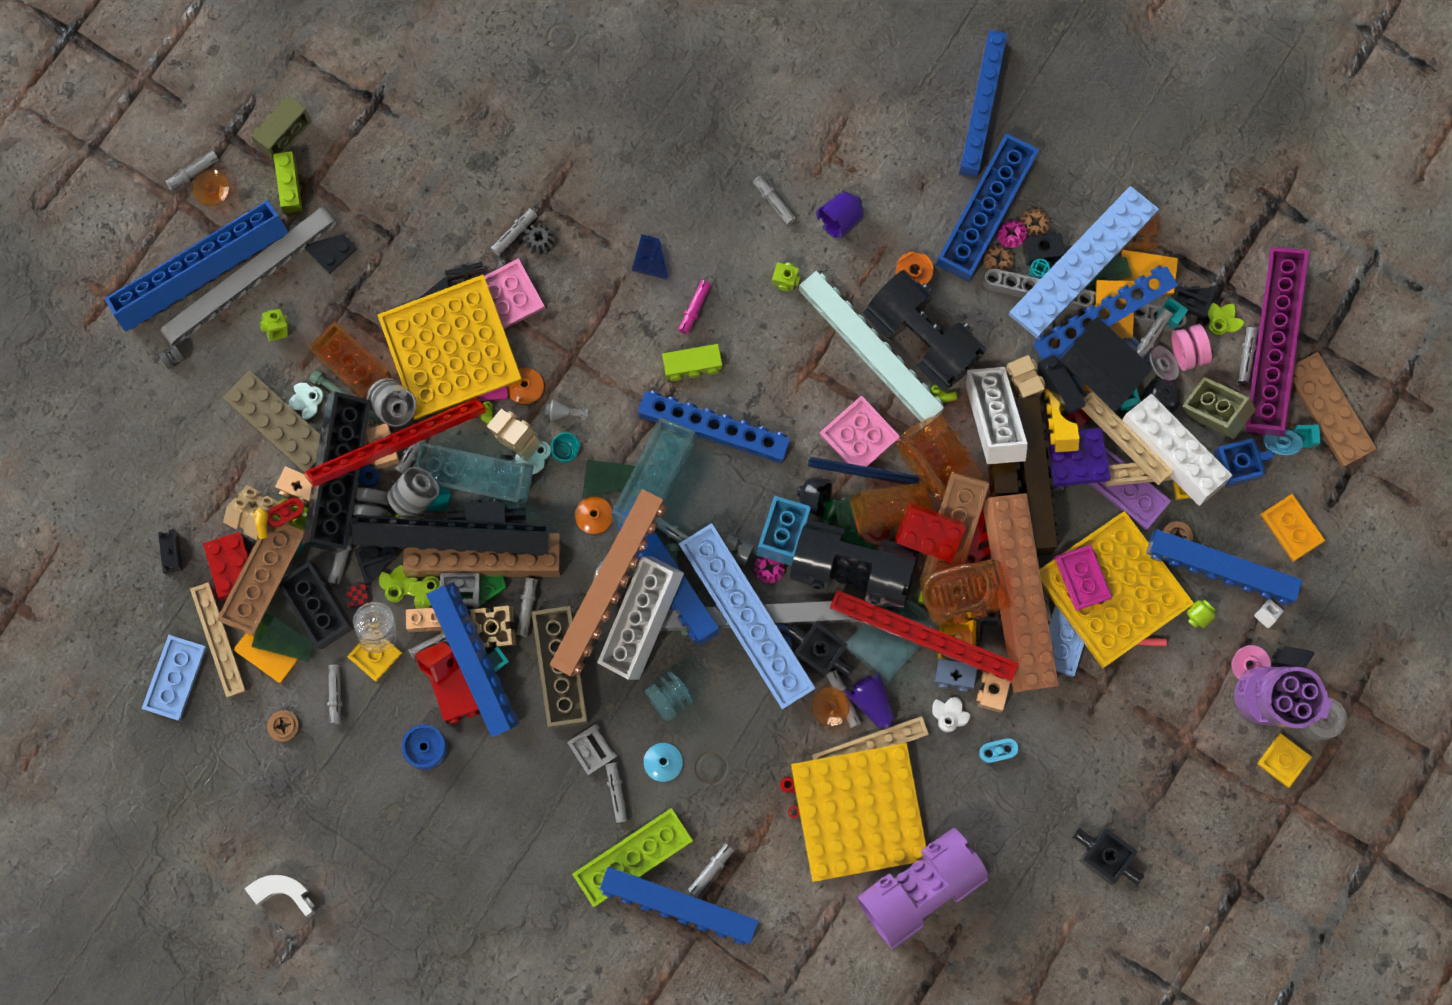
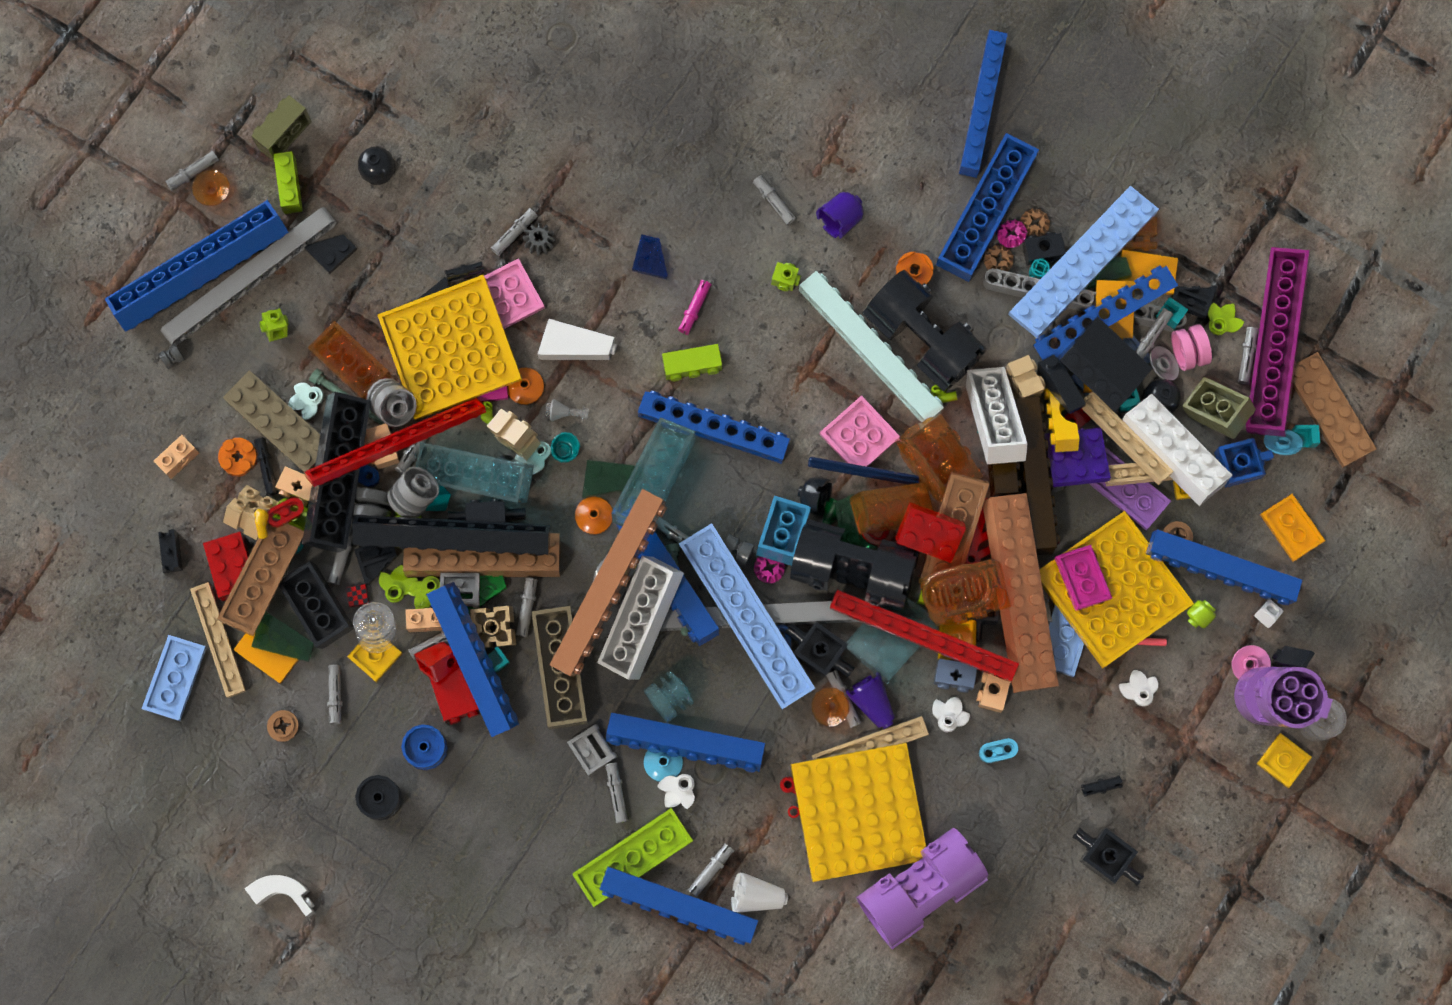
(176, 456): none -> light nougat brick
(229, 449): none -> orange plate
(270, 488): none -> black pin
(376, 165): none -> black cylinder
(390, 800): none -> black wheel
(571, 342): none -> white slope
(675, 792): none -> white plate
(685, 742): none -> blue brick
(756, 895): none -> white cone
(1101, 786): none -> black pin
(1139, 685): none -> white plate

